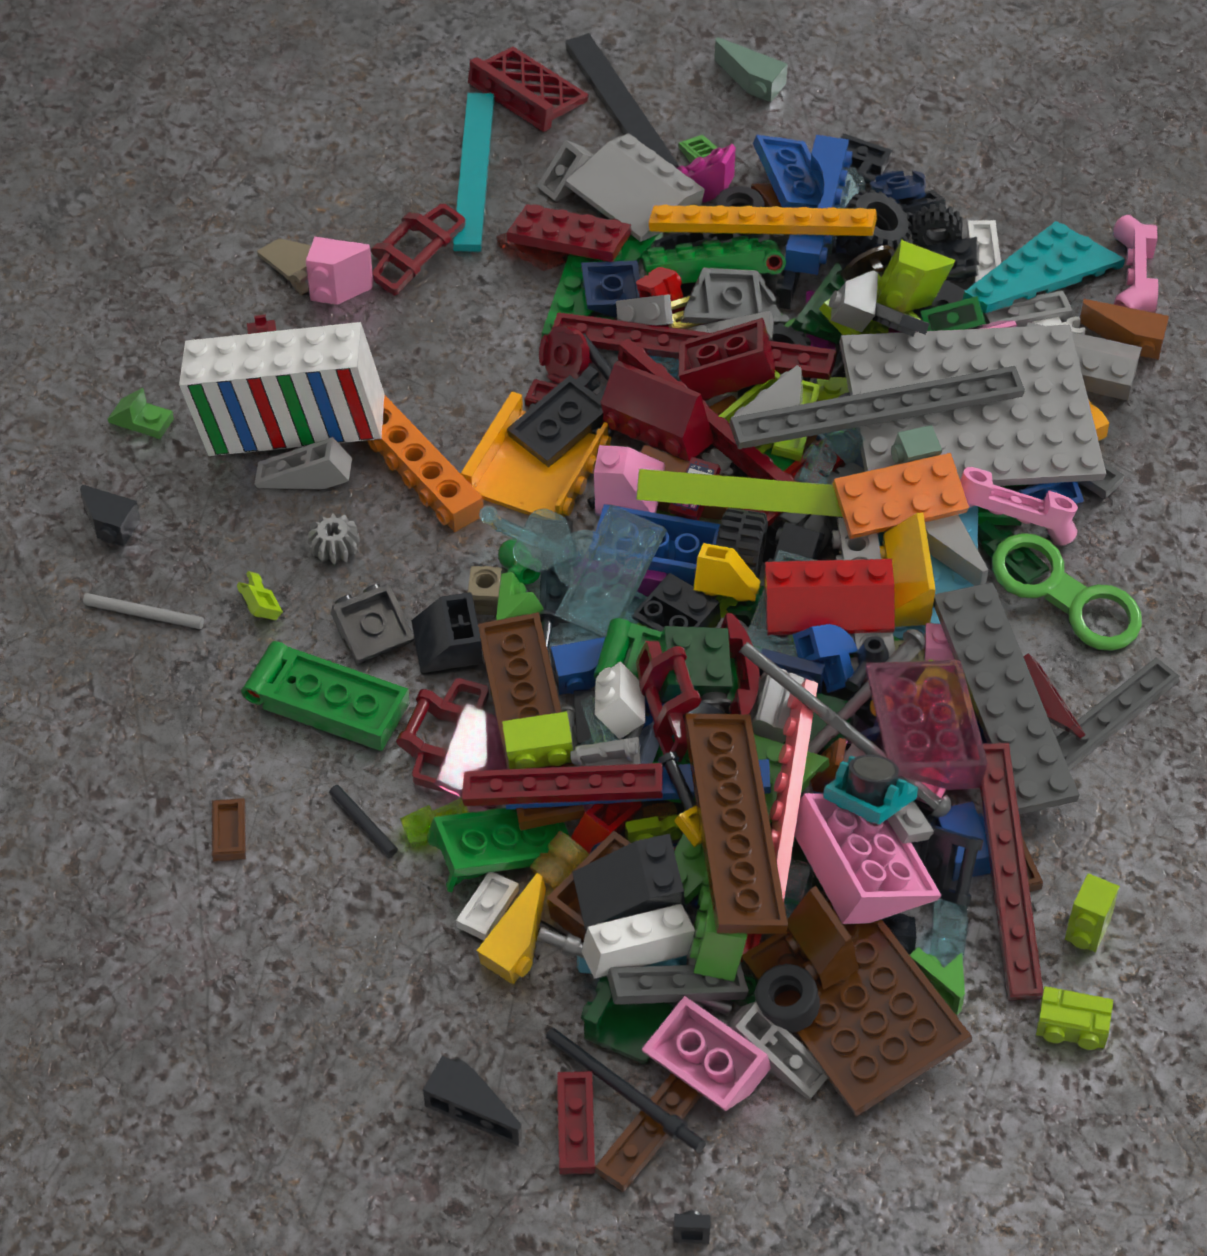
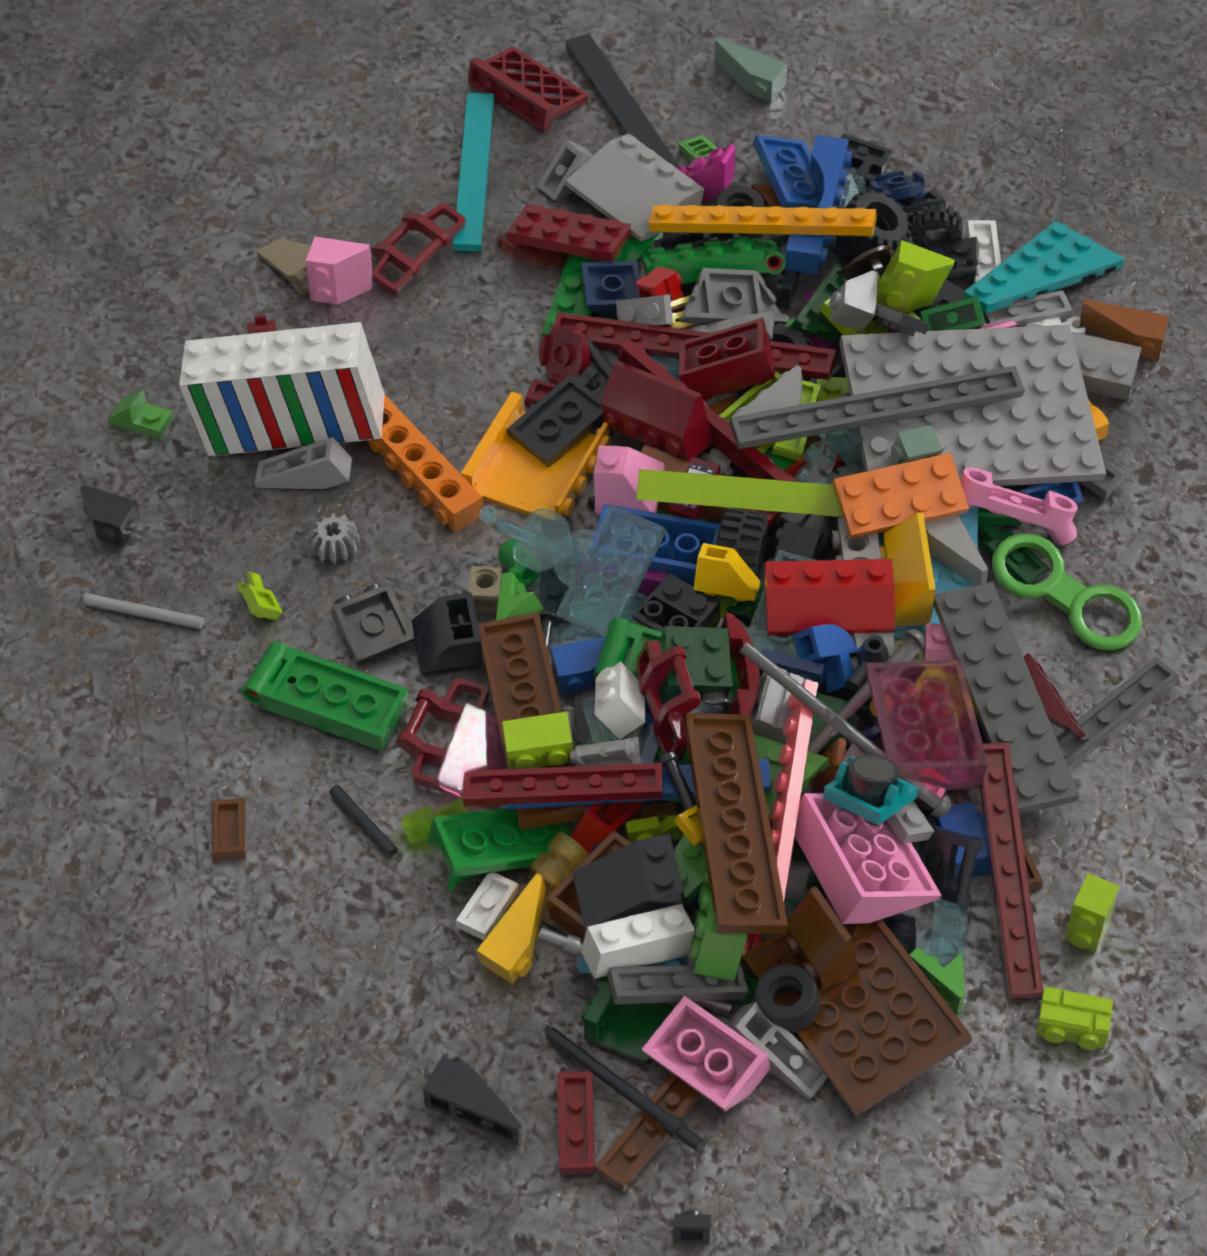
(1141, 244): bright pink plate -> none

